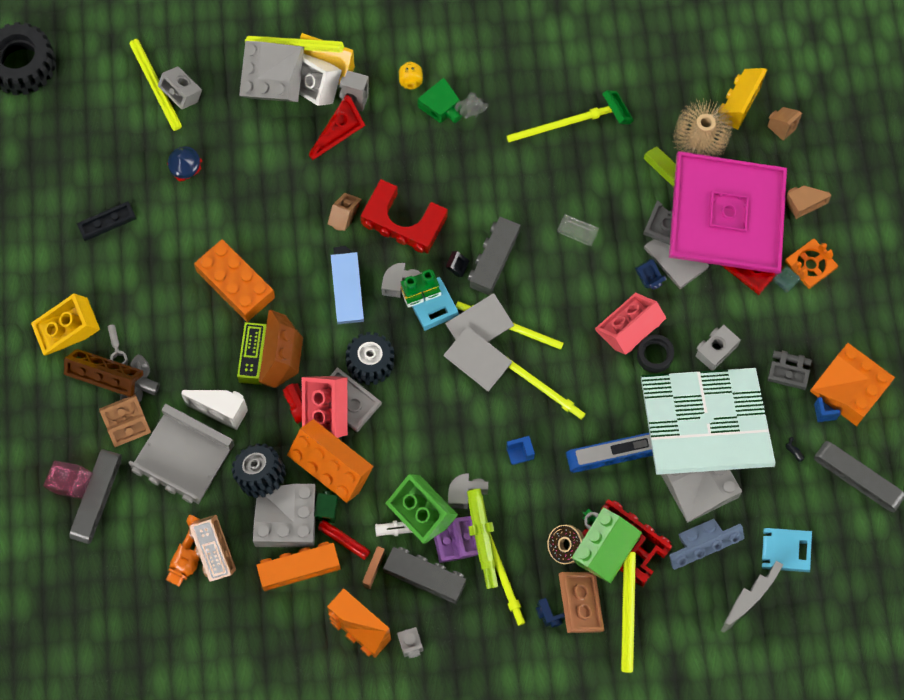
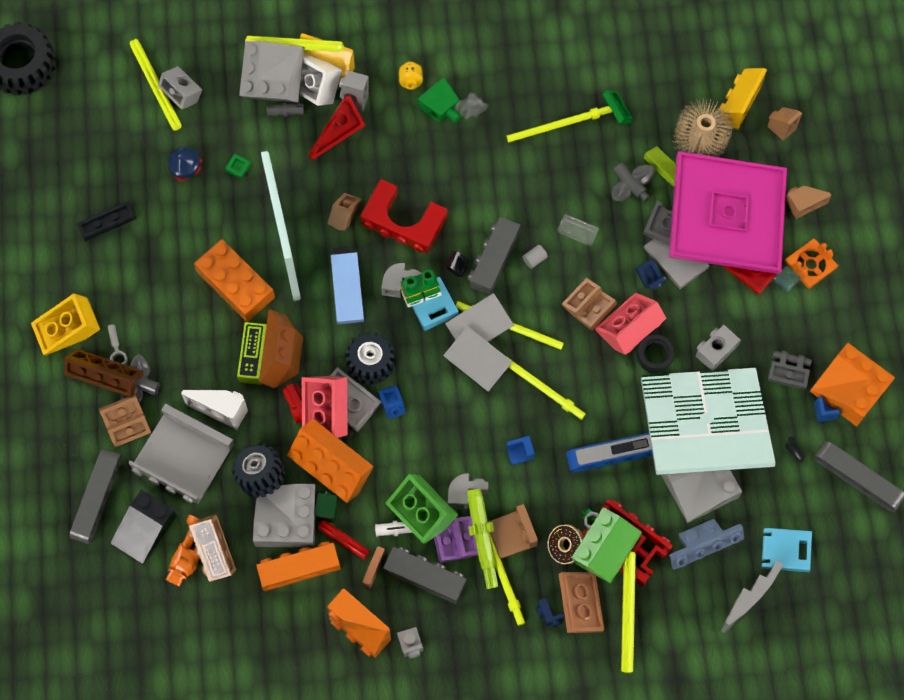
(66, 480): clear pink piece -> none
(143, 526): none -> slope
(238, 166): none -> green plate
(281, 225): none -> light aqua tile
(285, 109): none -> dark grey pin
(392, 402): none -> blue bracket
(513, 533): none -> medium nougat bracket
(535, 256): none -> light grey piece
(589, 304): none -> medium nougat slope
(632, 182): none -> dark grey plant

